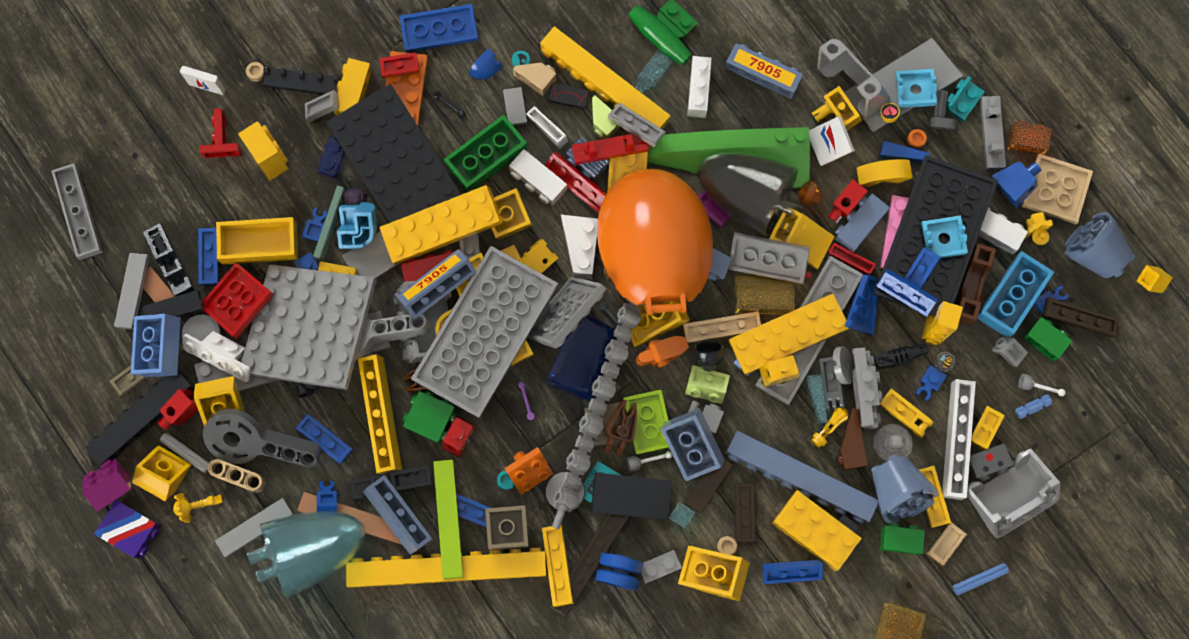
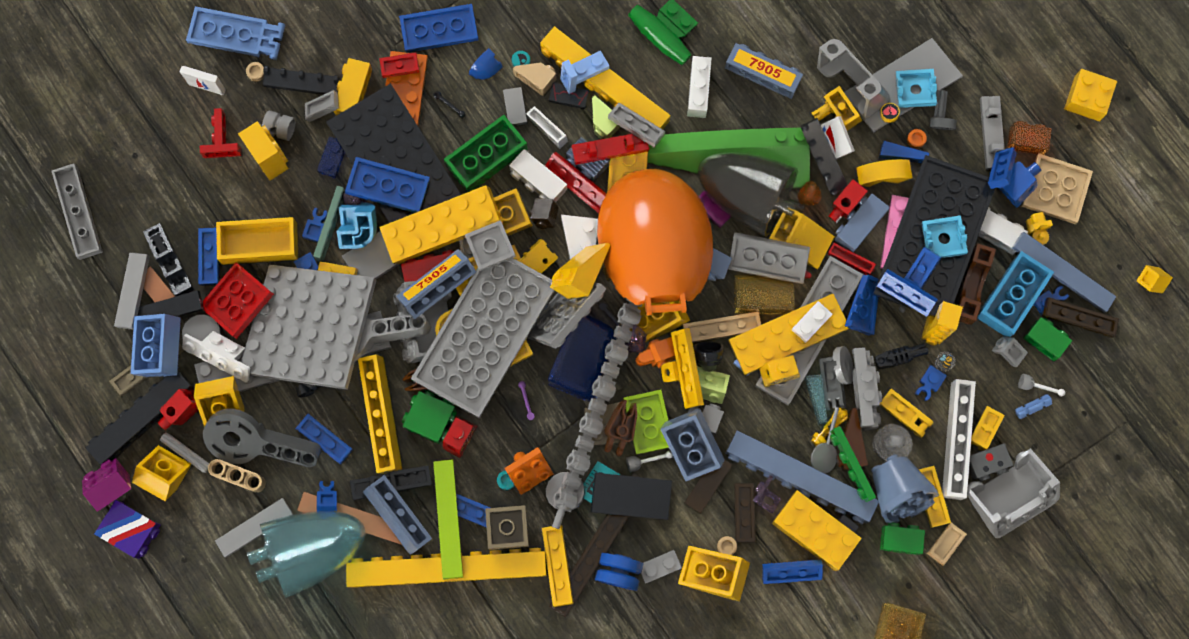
(183, 507): yellow piece -> none
(234, 33): none -> medium blue hinge
(278, 125): none -> light grey wheel
(387, 185): none -> blue plate
(490, 245): none -> light grey plate
(544, 213): none -> dark brown brick
(580, 273): none -> yellow slope
(582, 70): none -> light blue bracket
(637, 340): none -> bracket
(653, 71): clear light blue hinge -> none
(681, 515): clear light blue plate -> none
(684, 369): none -> yellow plate
(763, 492): none -> bracket
(811, 322): none -> white plate
(824, 156): none -> black hinge
(824, 455): none -> light grey piece
(855, 471): none -> green plate
(964, 100): teal bracket -> none
(980, 579): medium blue axle -> none
(1002, 168): none -> blue plate
(1066, 273): none -> sand blue tile
(1090, 95): none -> yellow brick
(1100, 246): sand blue cone -> none

